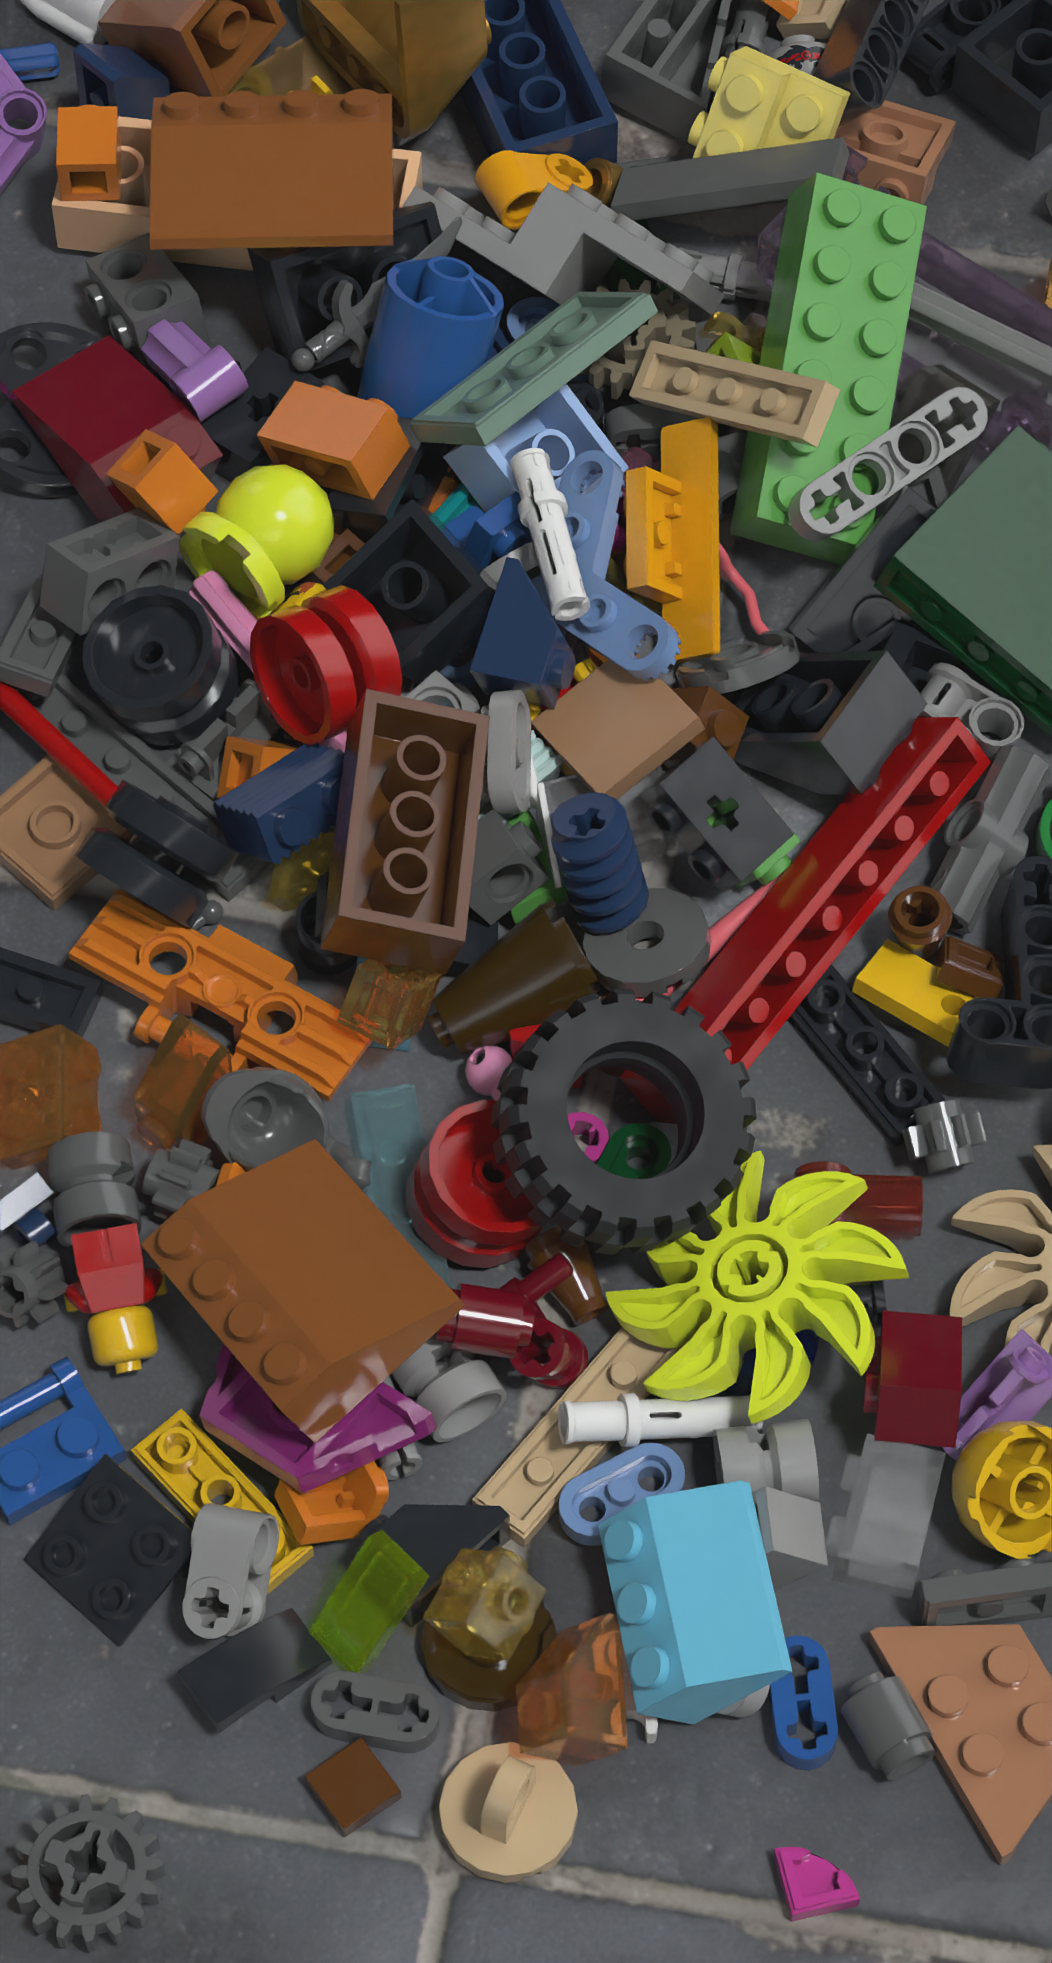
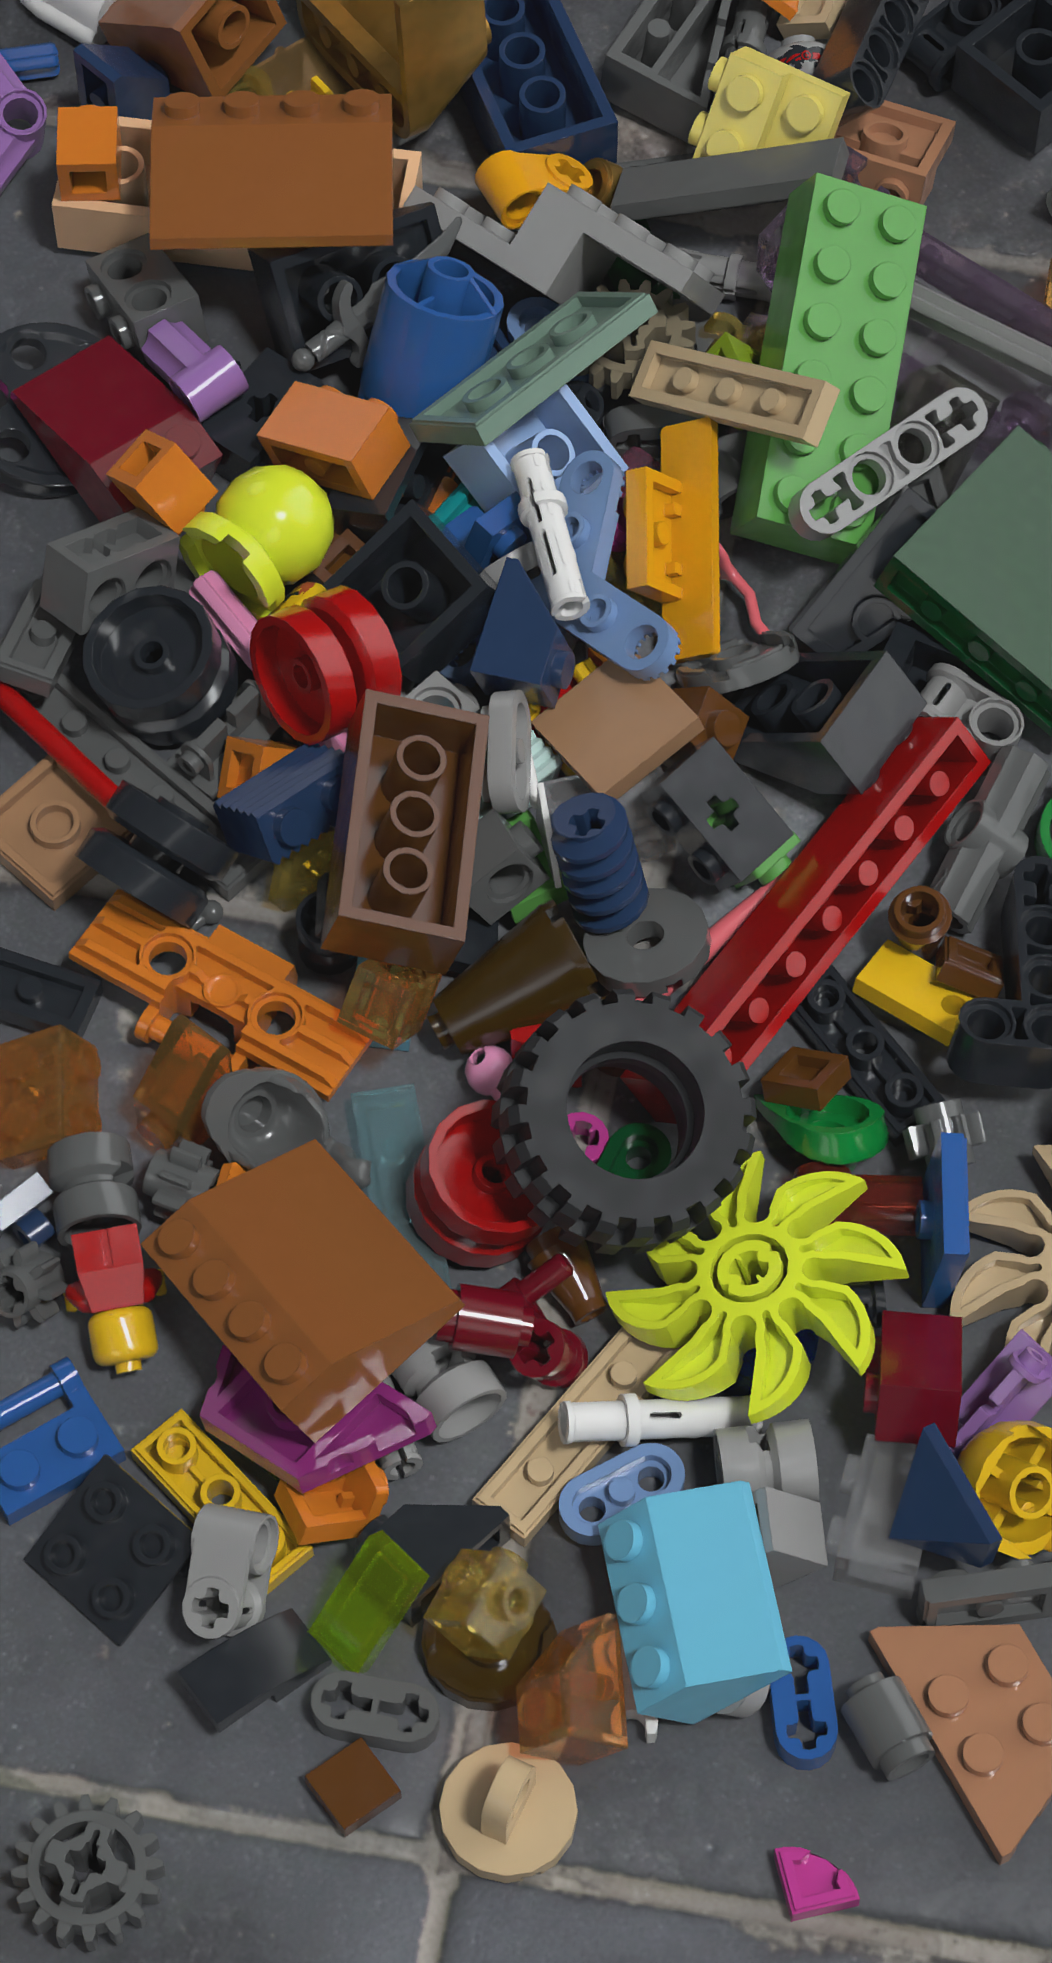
(806, 1078): none -> reddish brown tile
(839, 1134): none -> green piece
(941, 1507): none -> dark blue slope
(943, 1220): none -> blue plate

